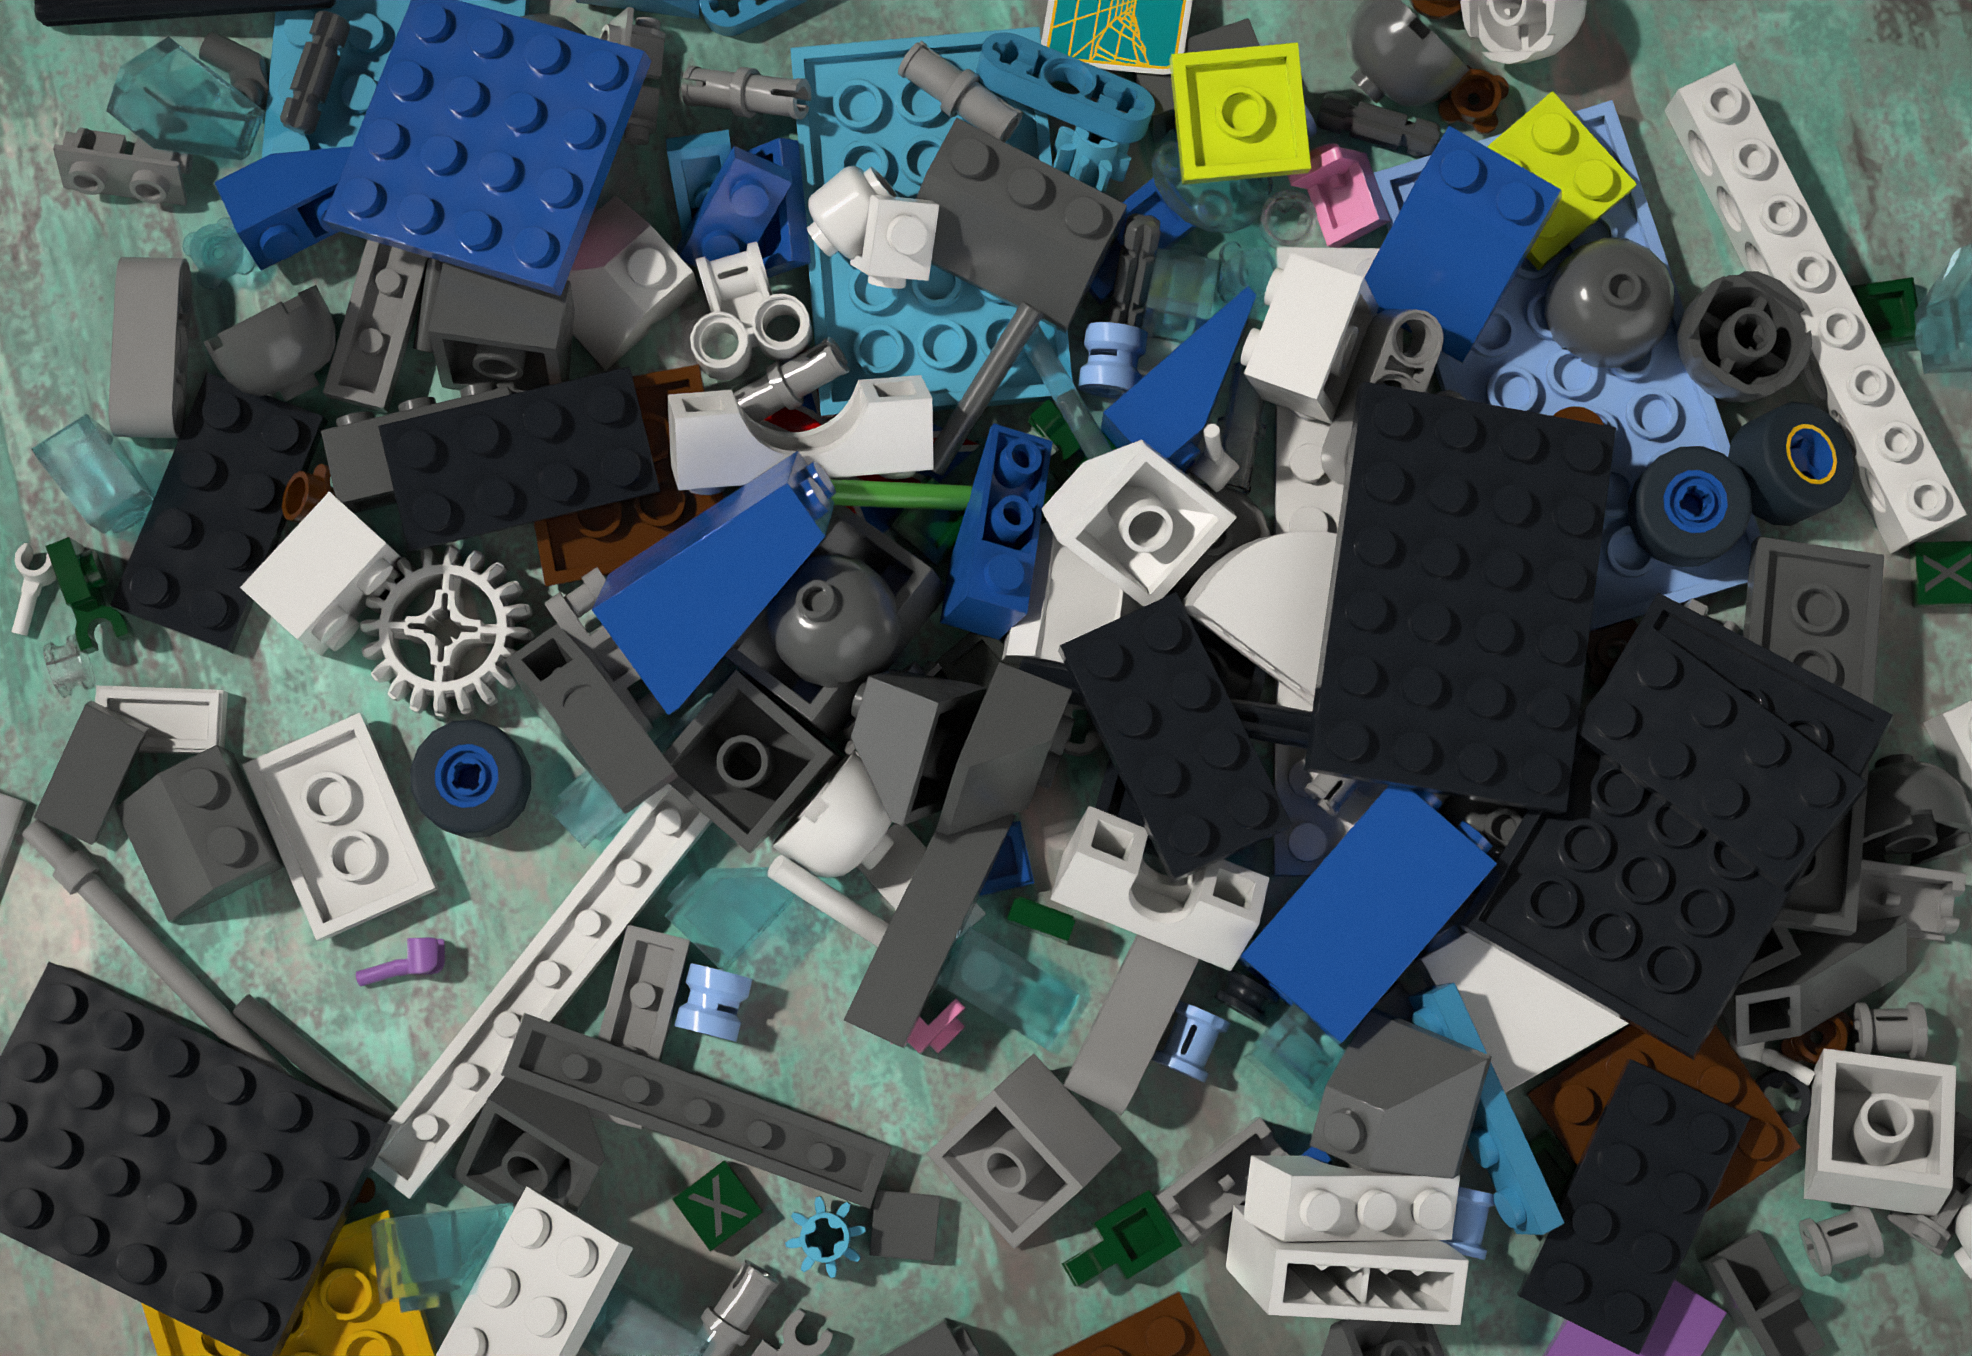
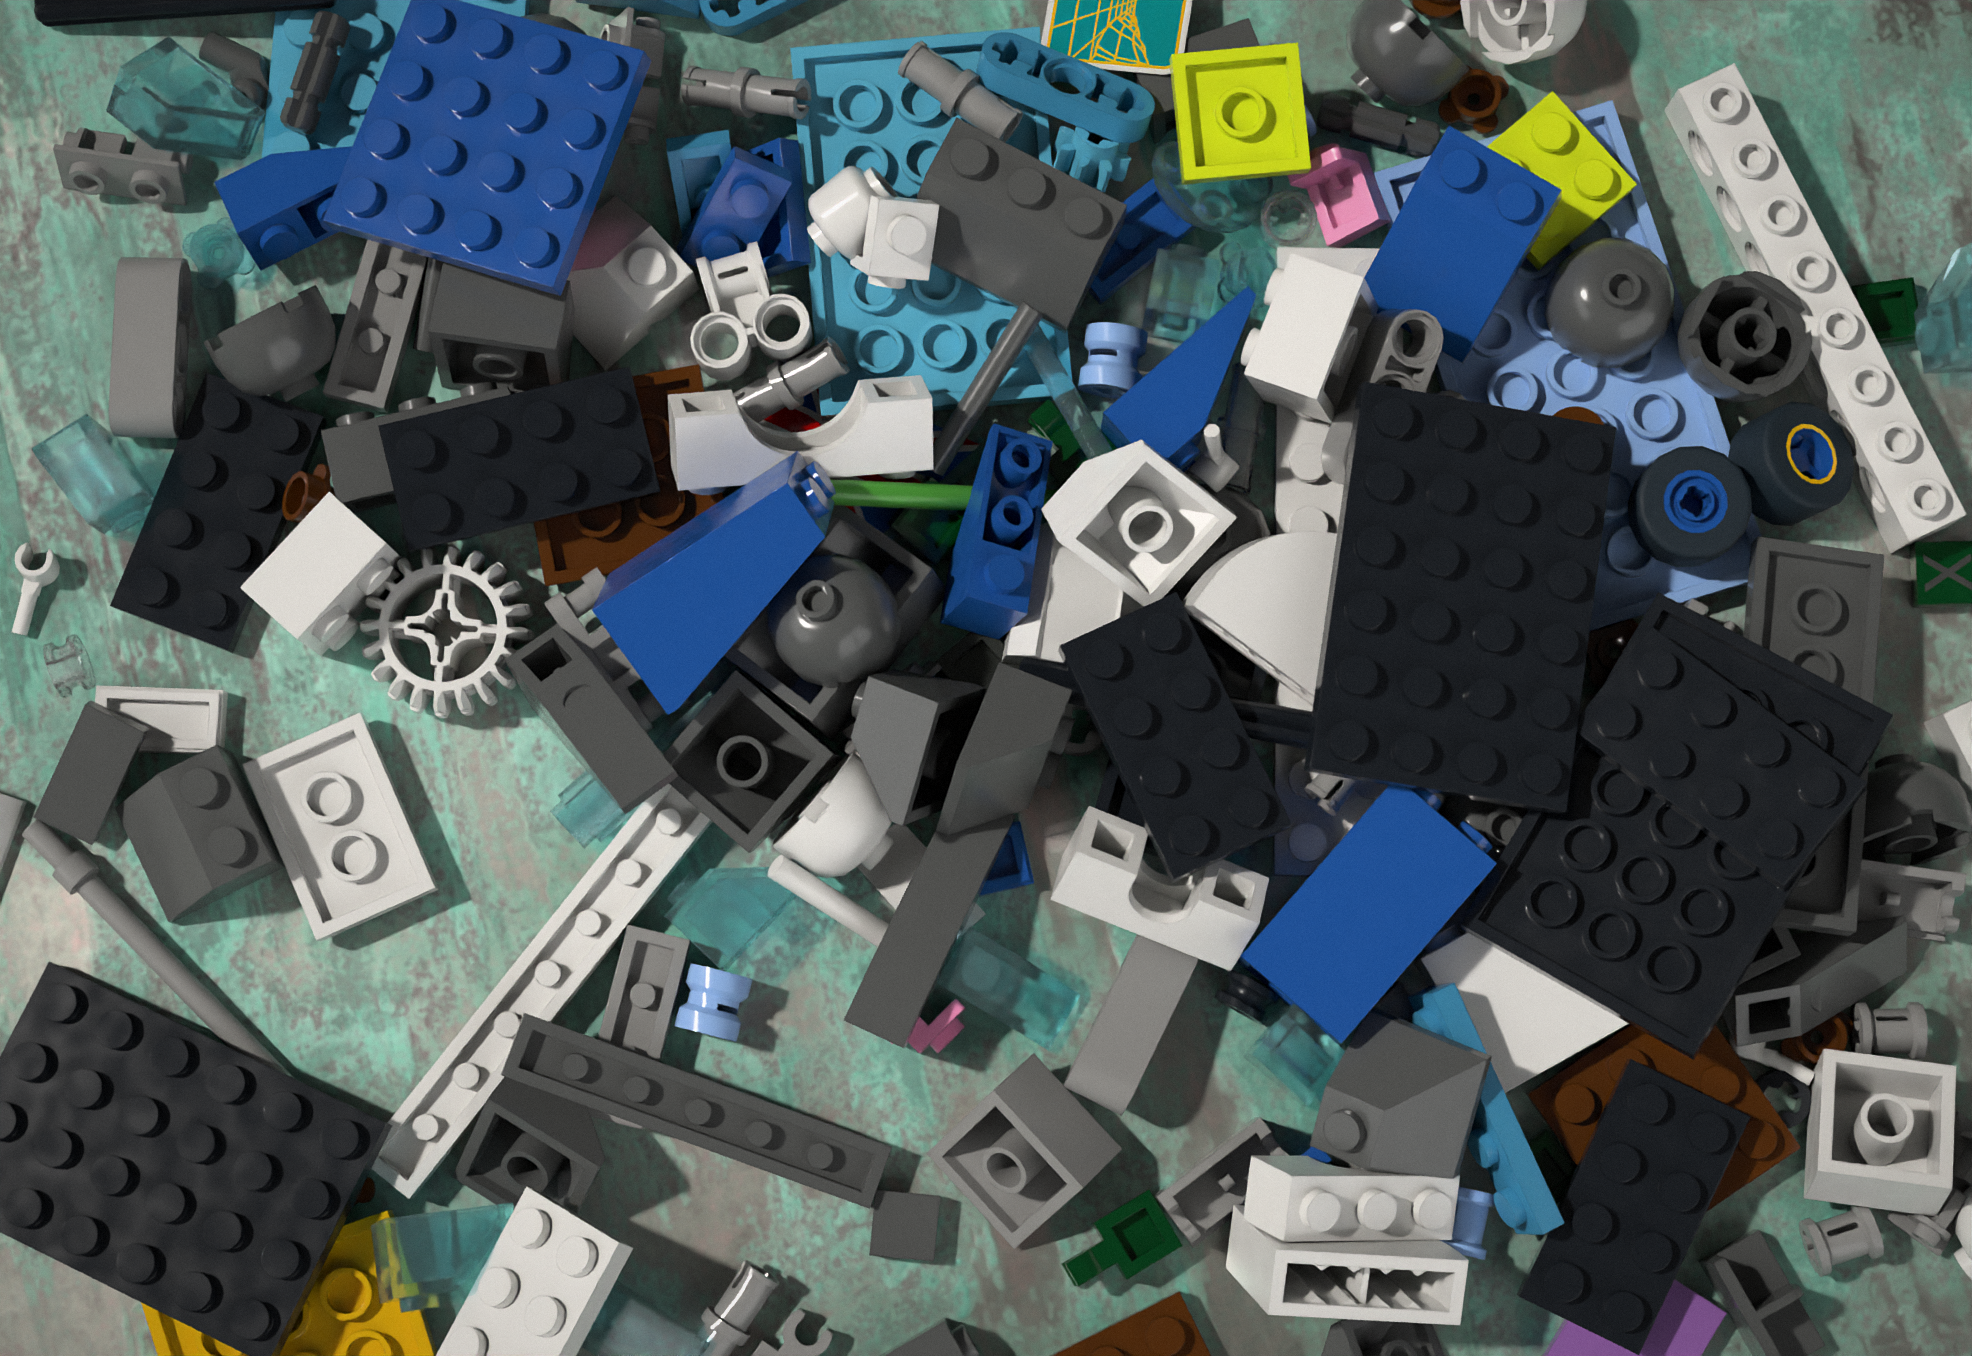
(80, 579): dark green plate -> none
(308, 1058): dark grey bar -> none
(424, 957): medium lavender hand -> none
(487, 795): black wheel -> none
(718, 1205): dark green tile -> none
(816, 1252): medium azure gear -> none
(1041, 920): dark green tile -> none
(1134, 270): dark grey axle -> none
(1207, 1030): light blue bush -> none

